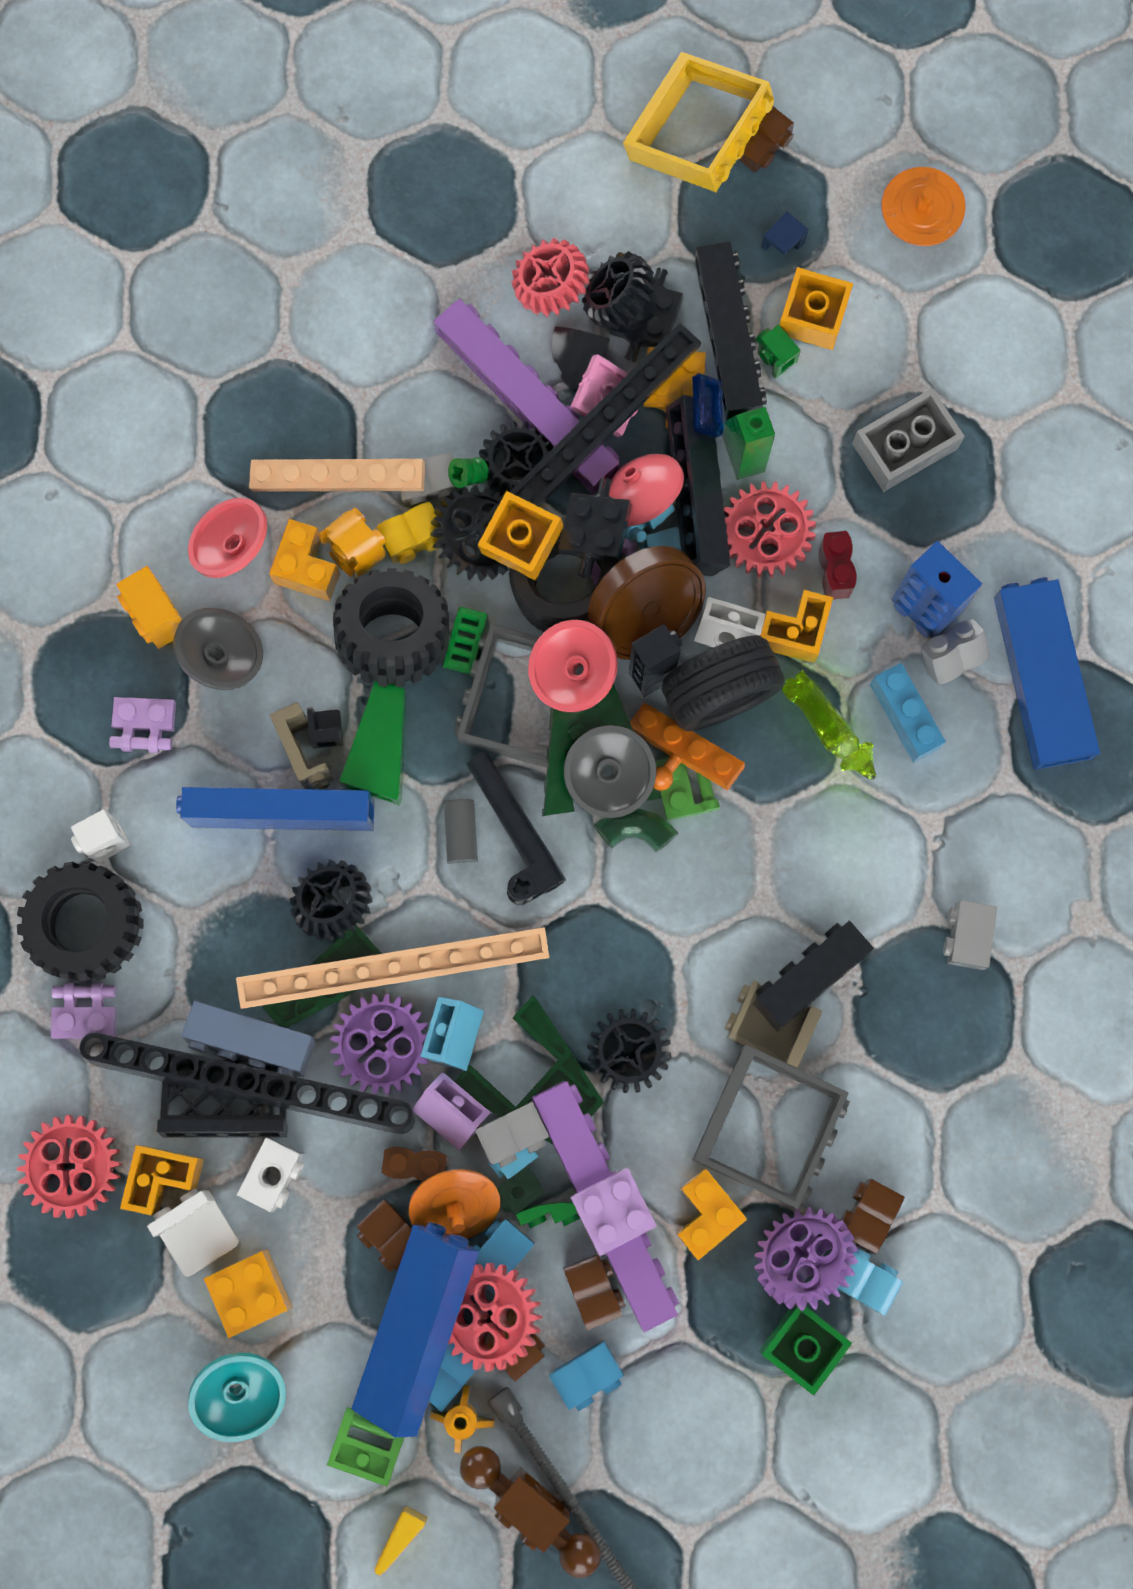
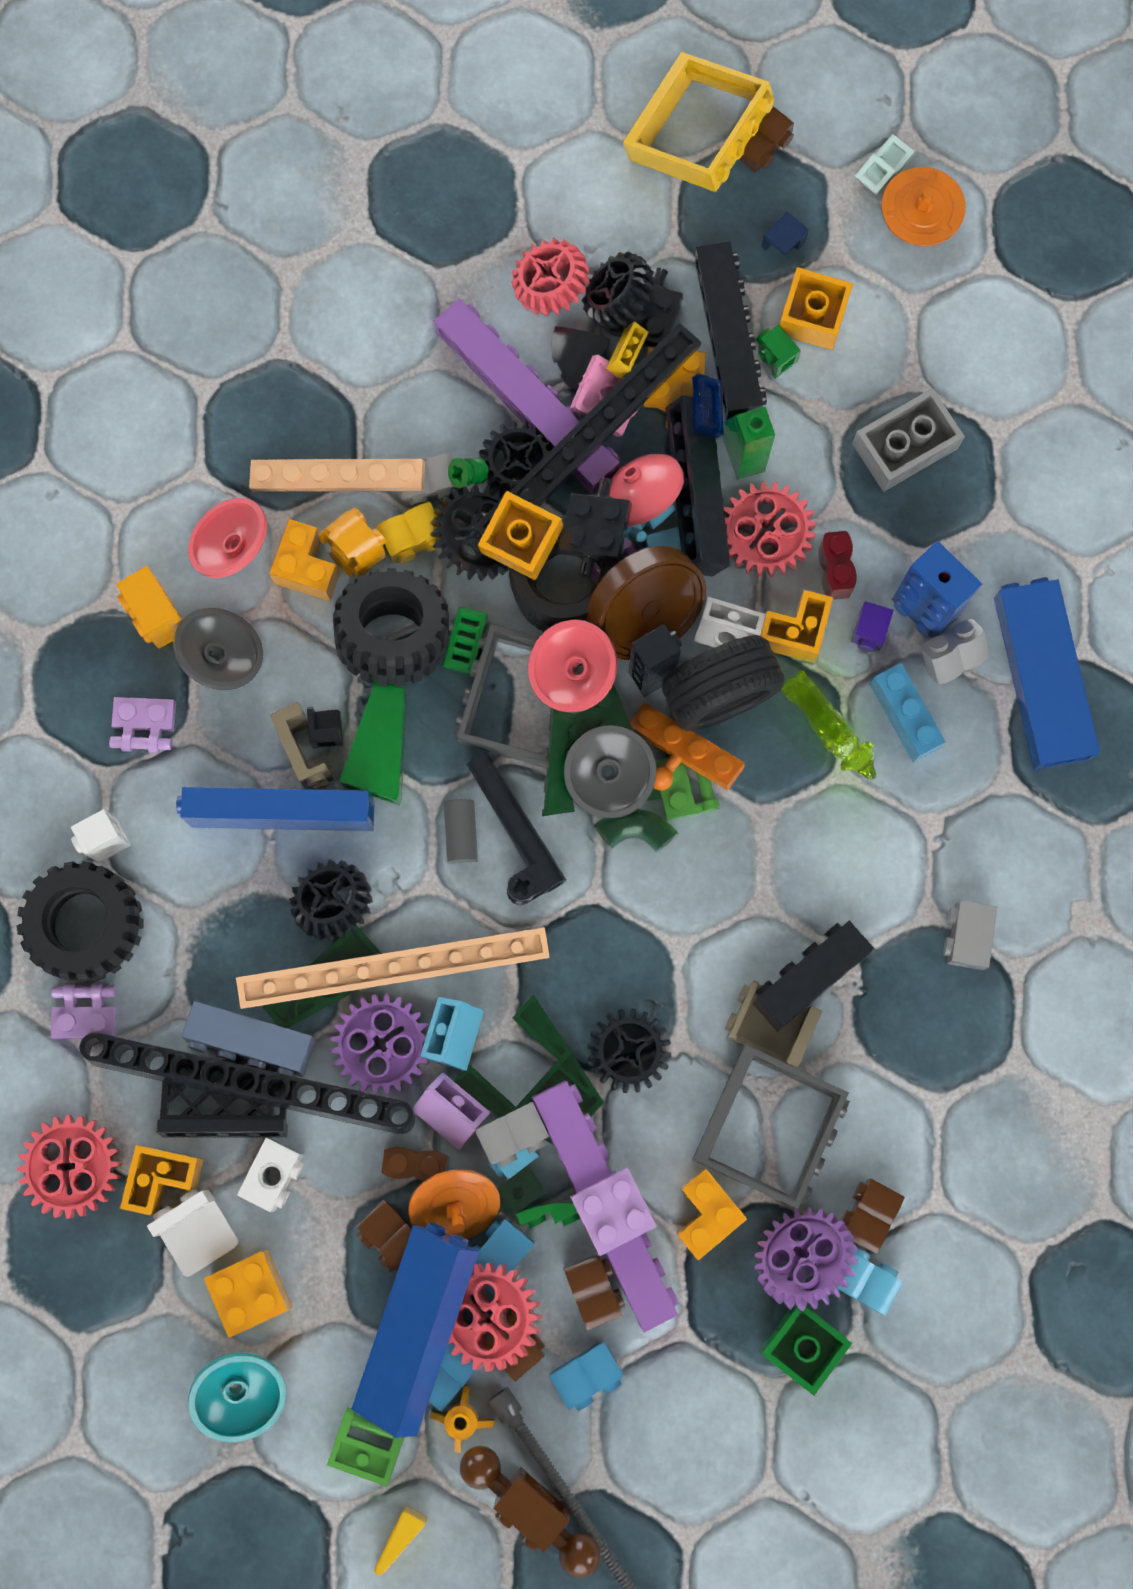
(627, 350): none -> yellow piece
(872, 626): none -> dark purple brick
(885, 164): none -> light aqua slope

